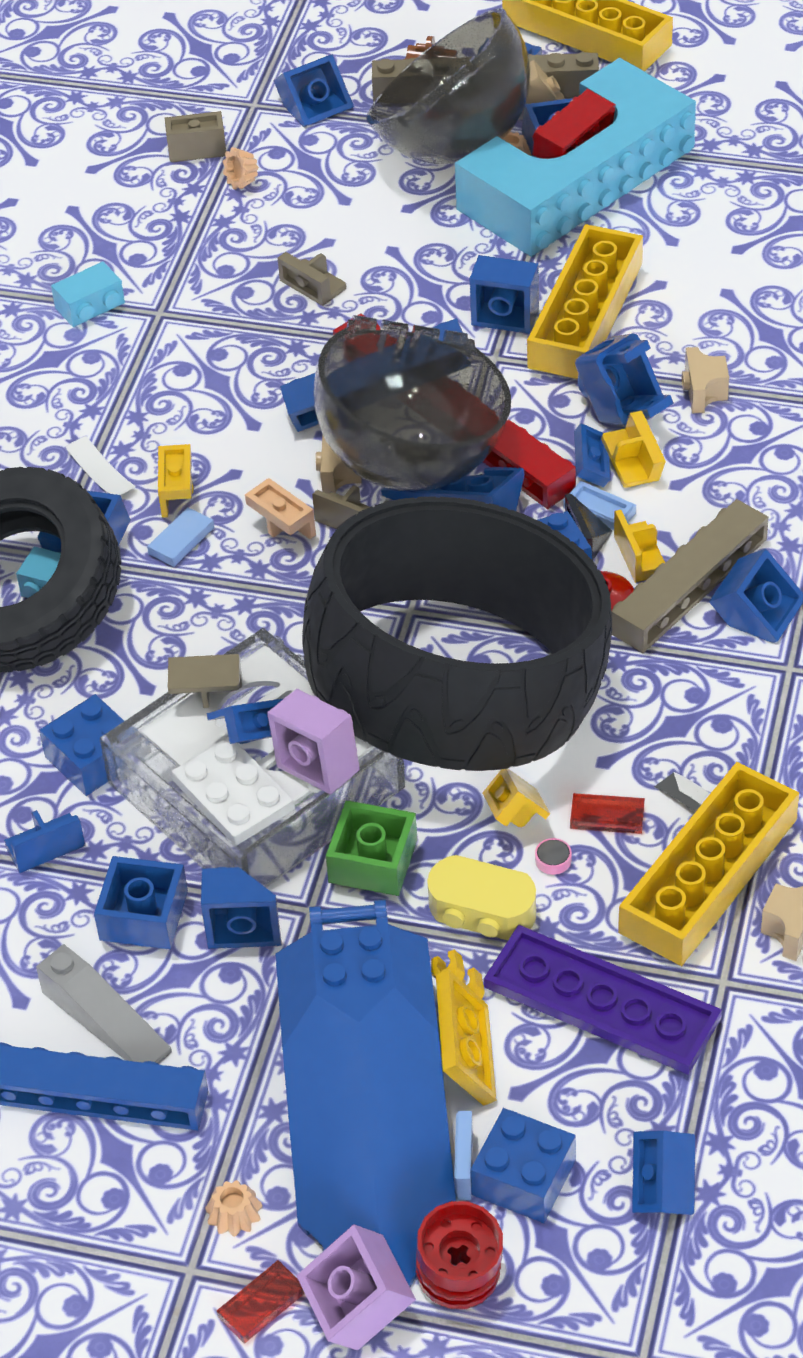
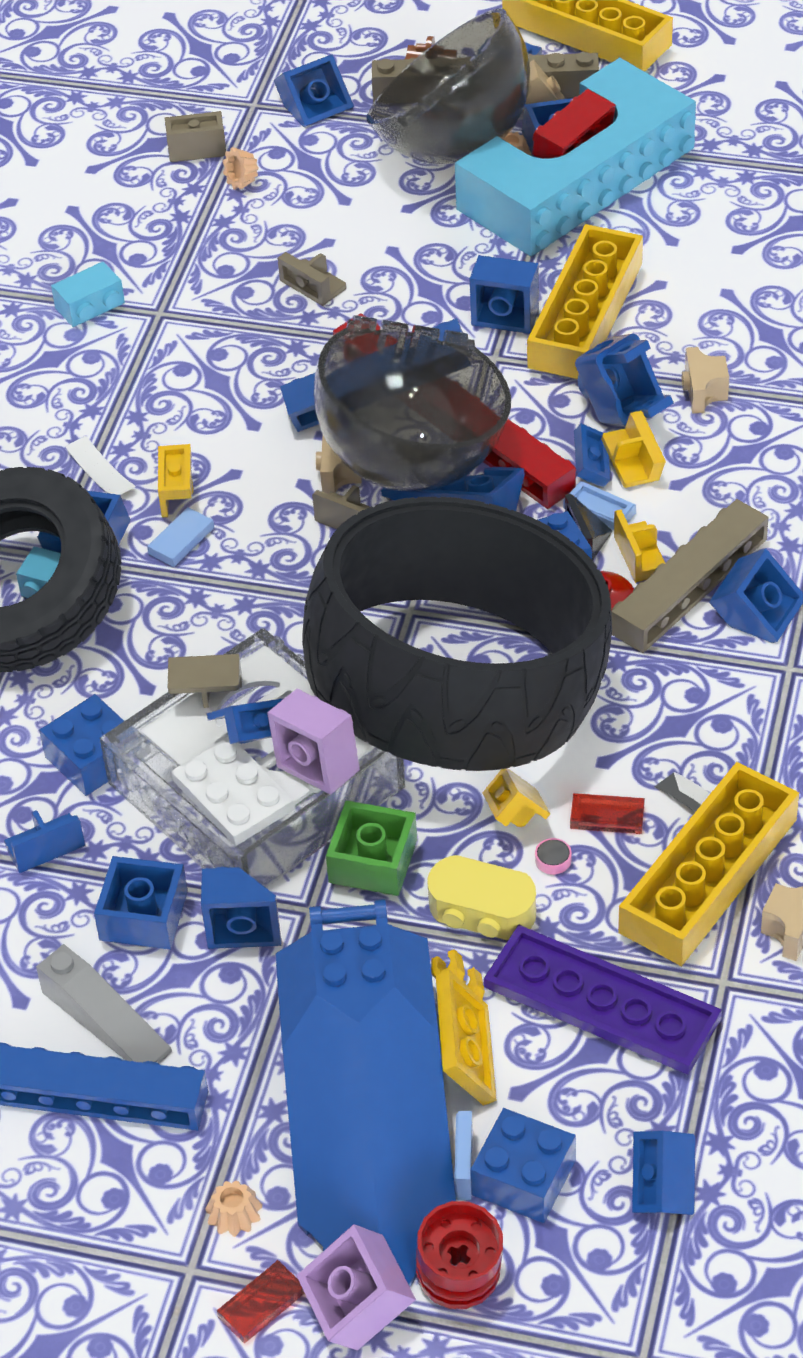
(281, 509): light nougat panel -> none

